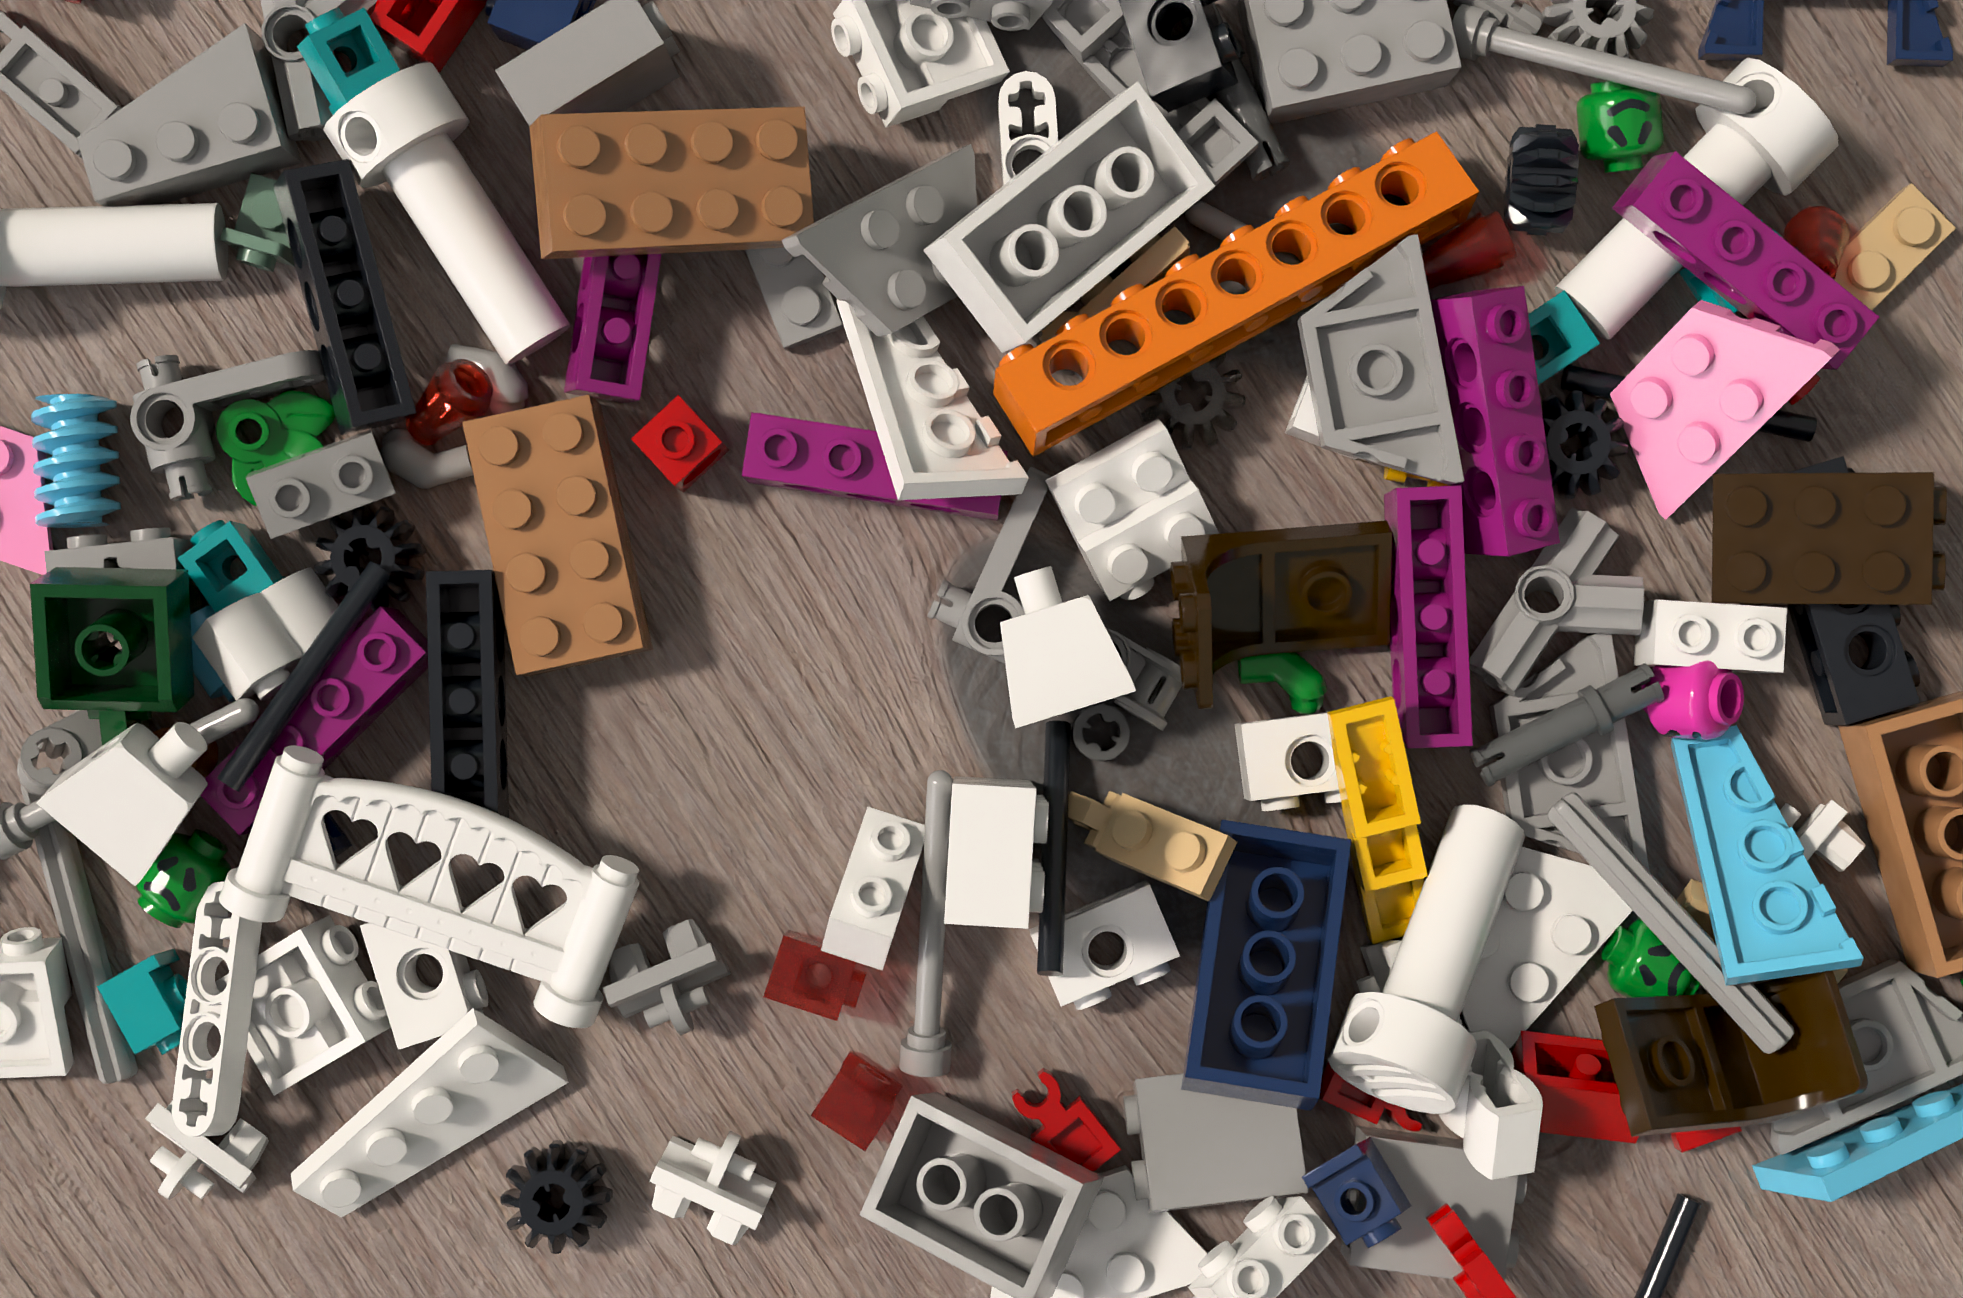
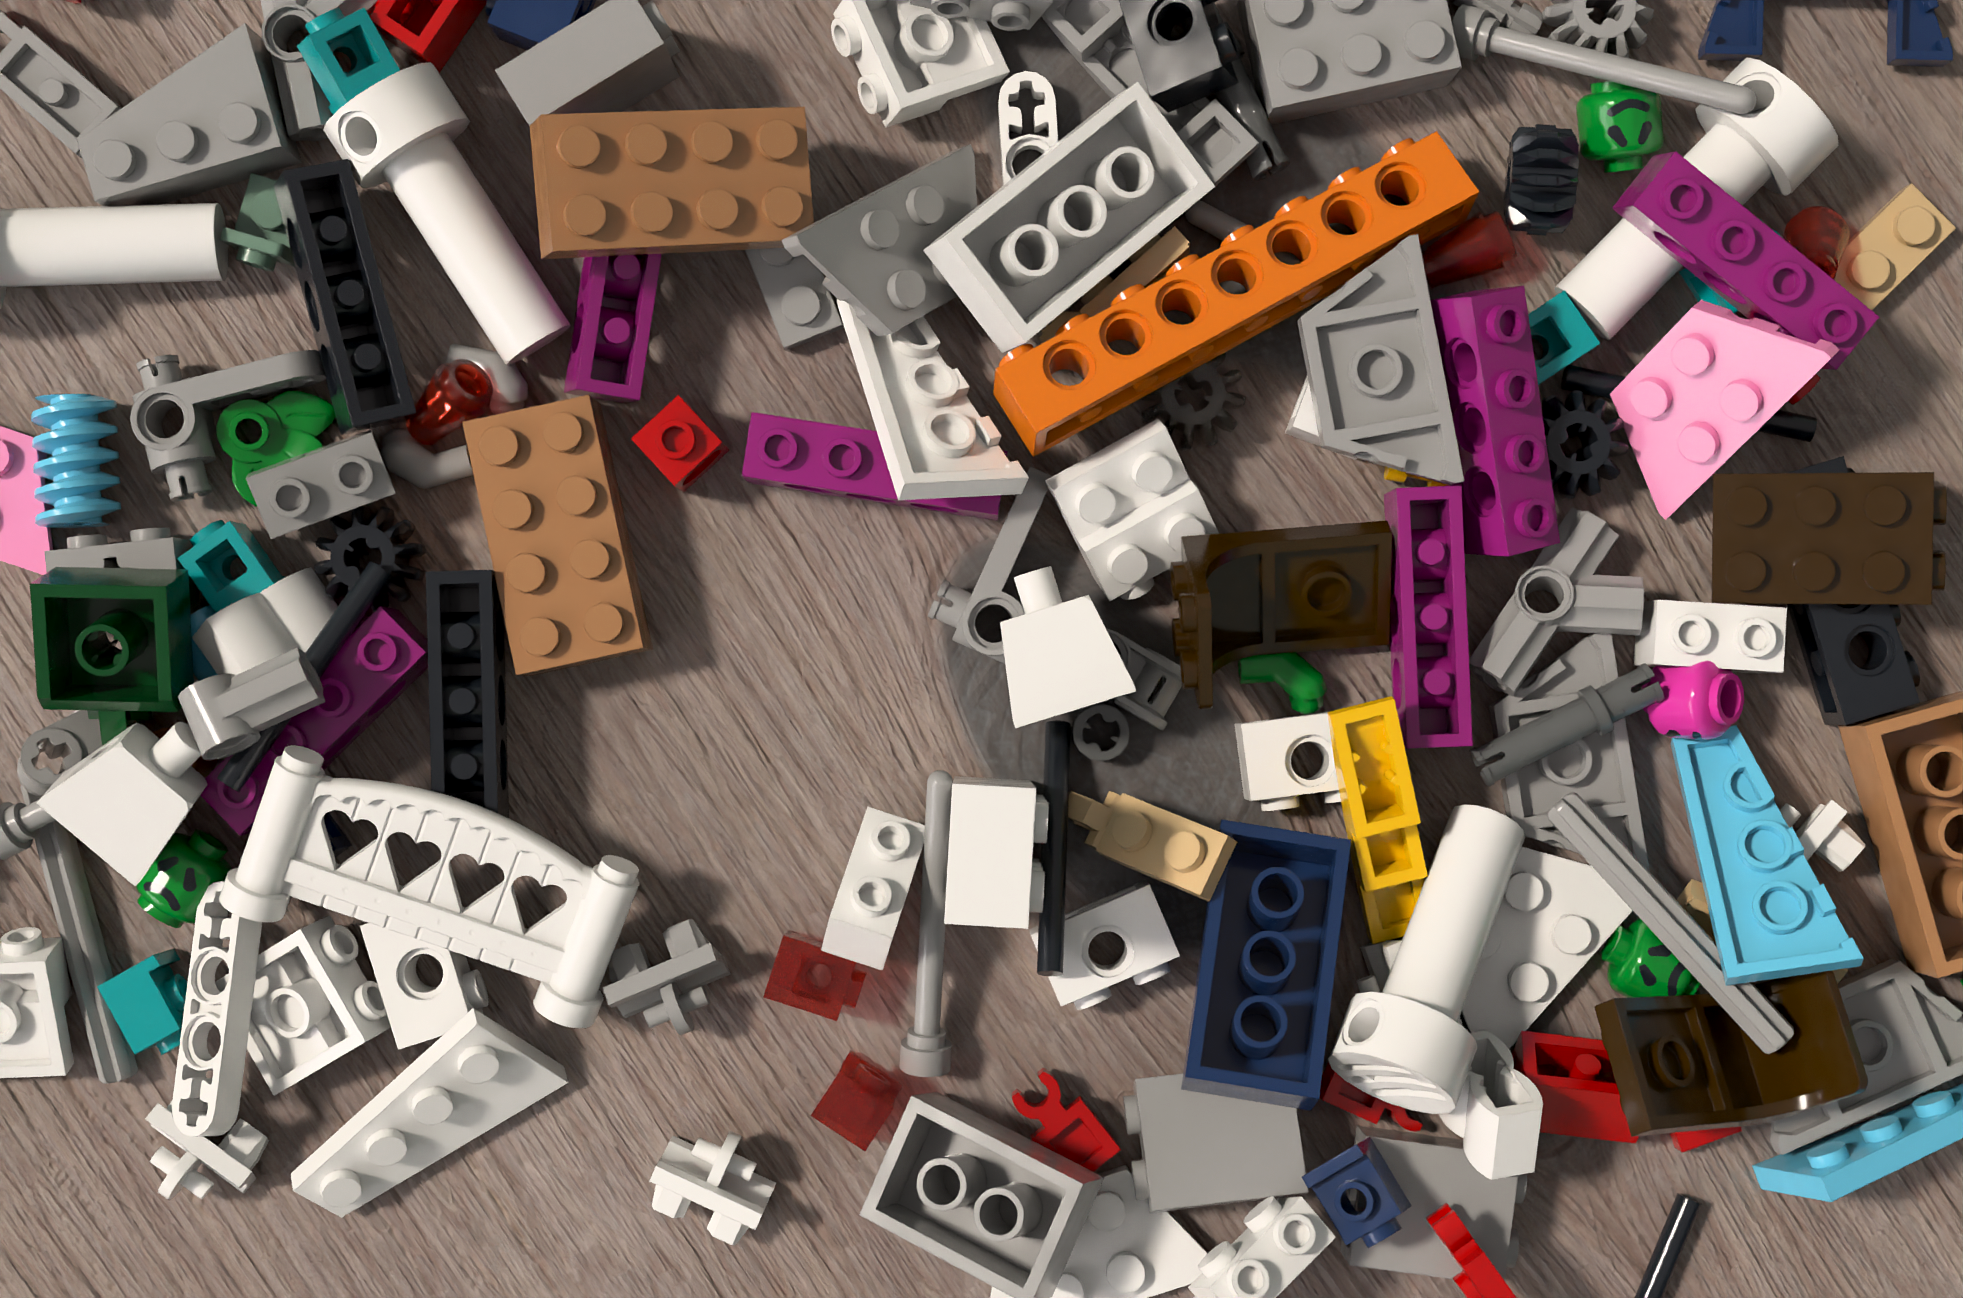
(232, 709): none -> light grey piece
(533, 1196): black gear -> none

